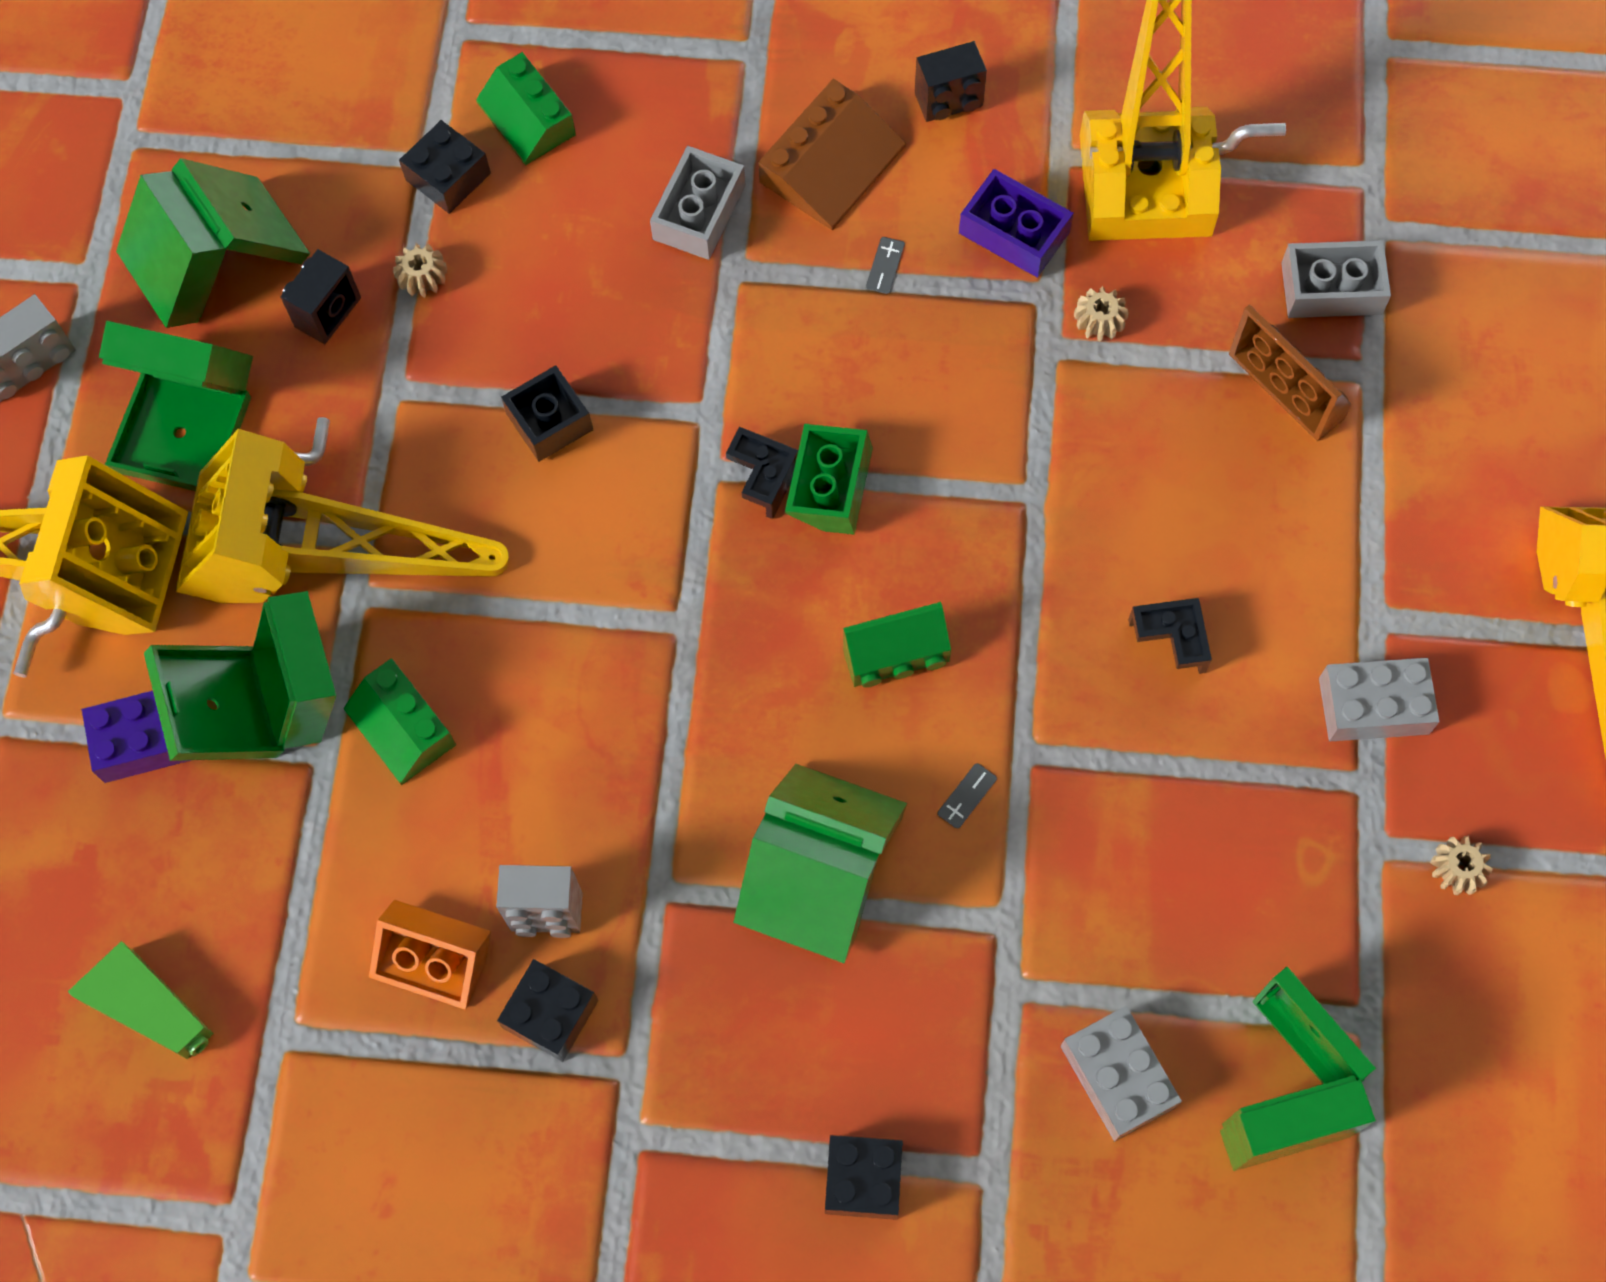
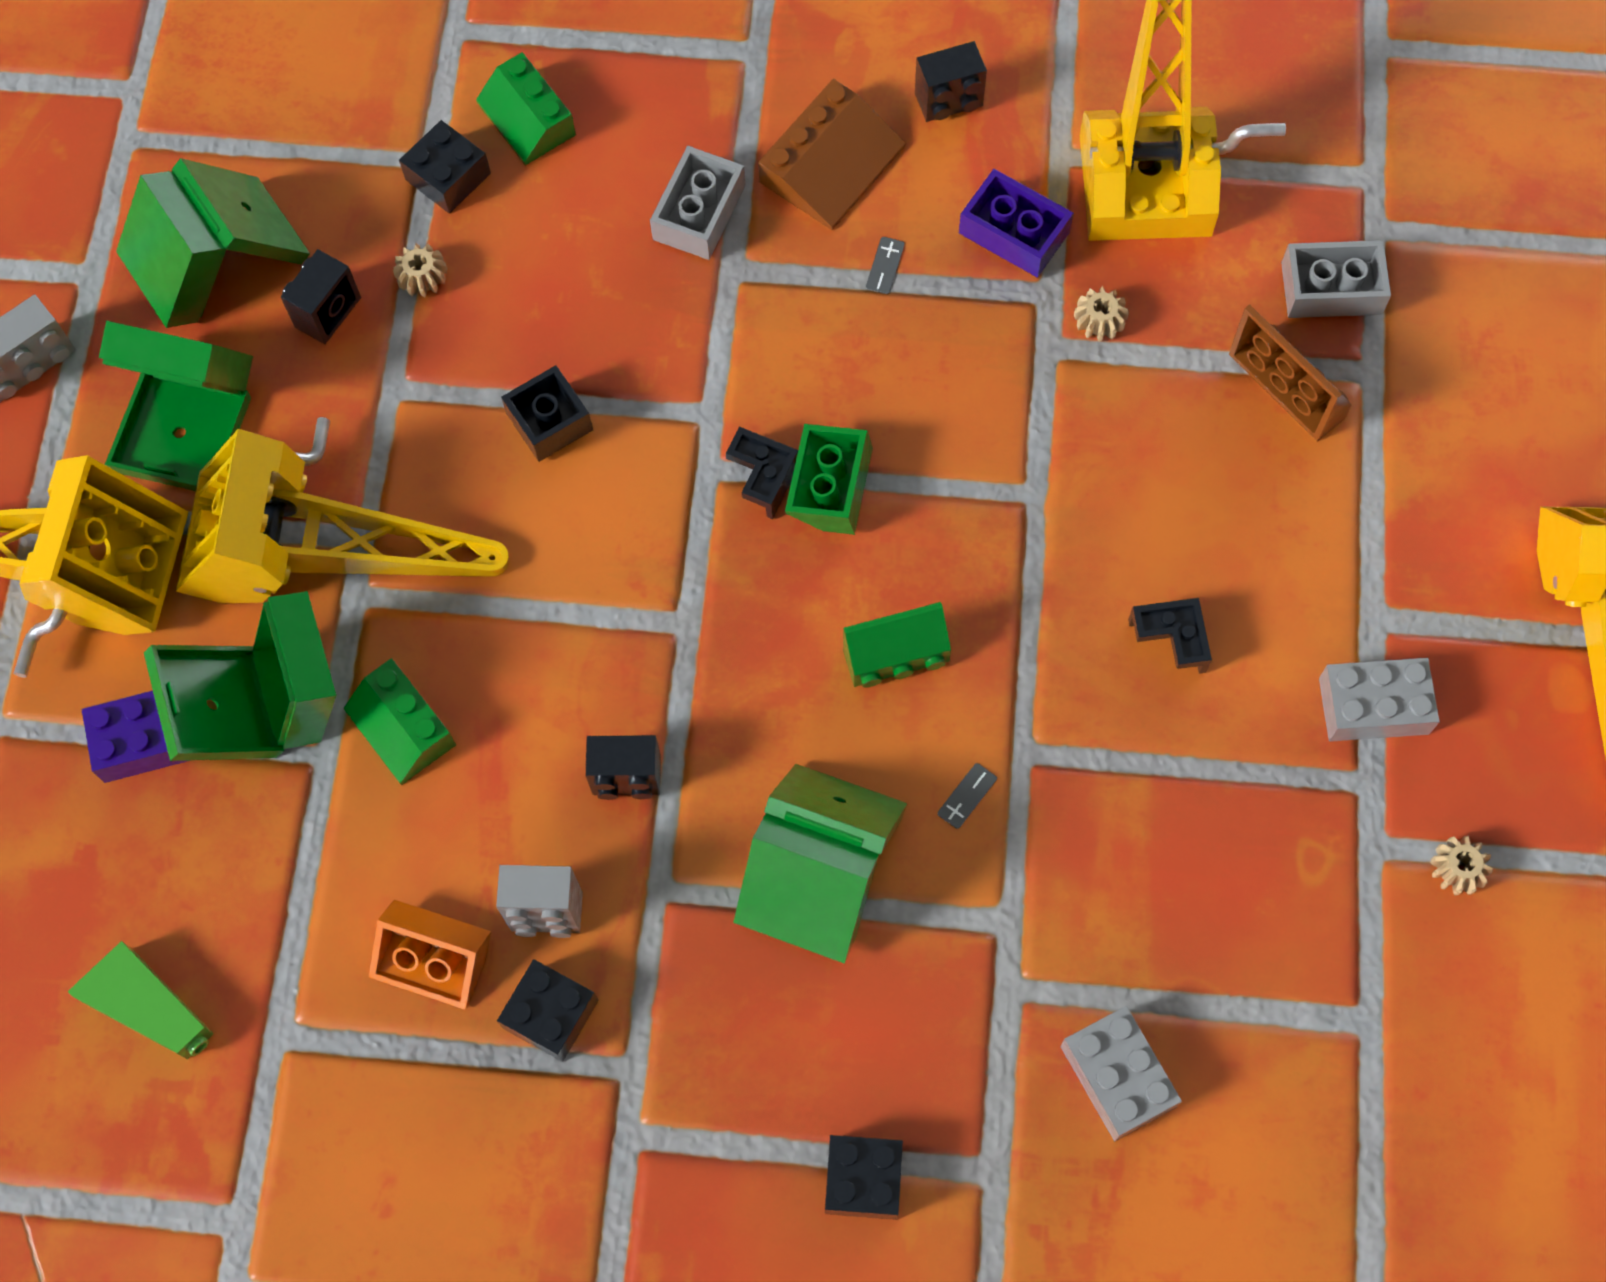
(623, 766): none -> black brick
(1310, 1115): green container -> none

